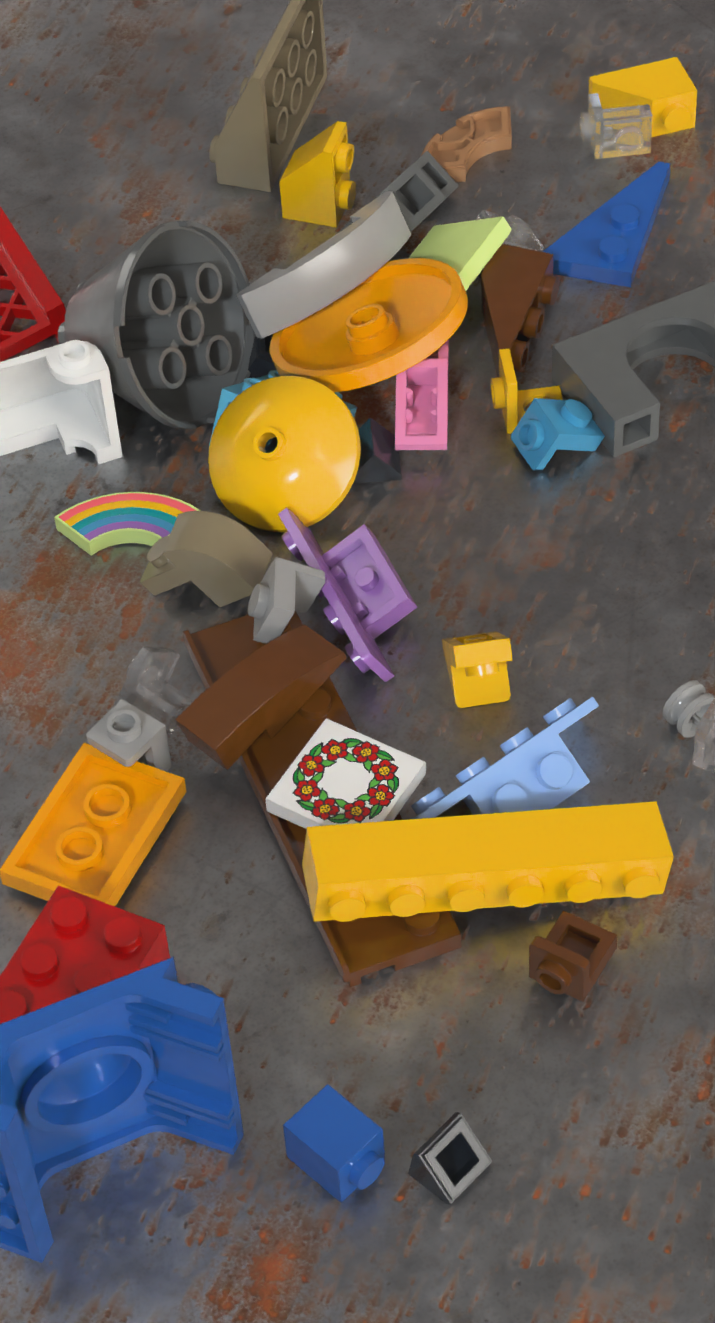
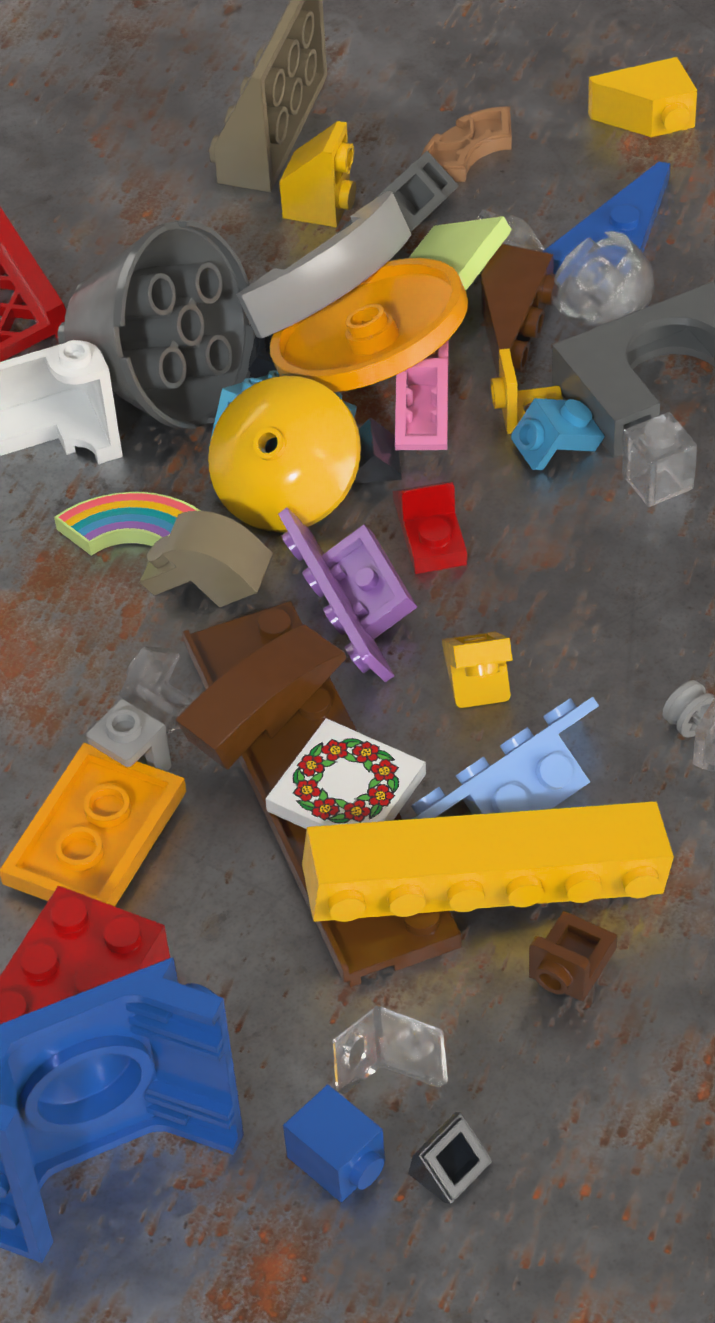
(281, 592): light grey bracket -> none
(393, 1044): none -> clear bracket
(431, 527): none -> red slope
(603, 281): none -> clear cylinder
(616, 130): clear bracket -> none
(659, 459): none -> clear brick

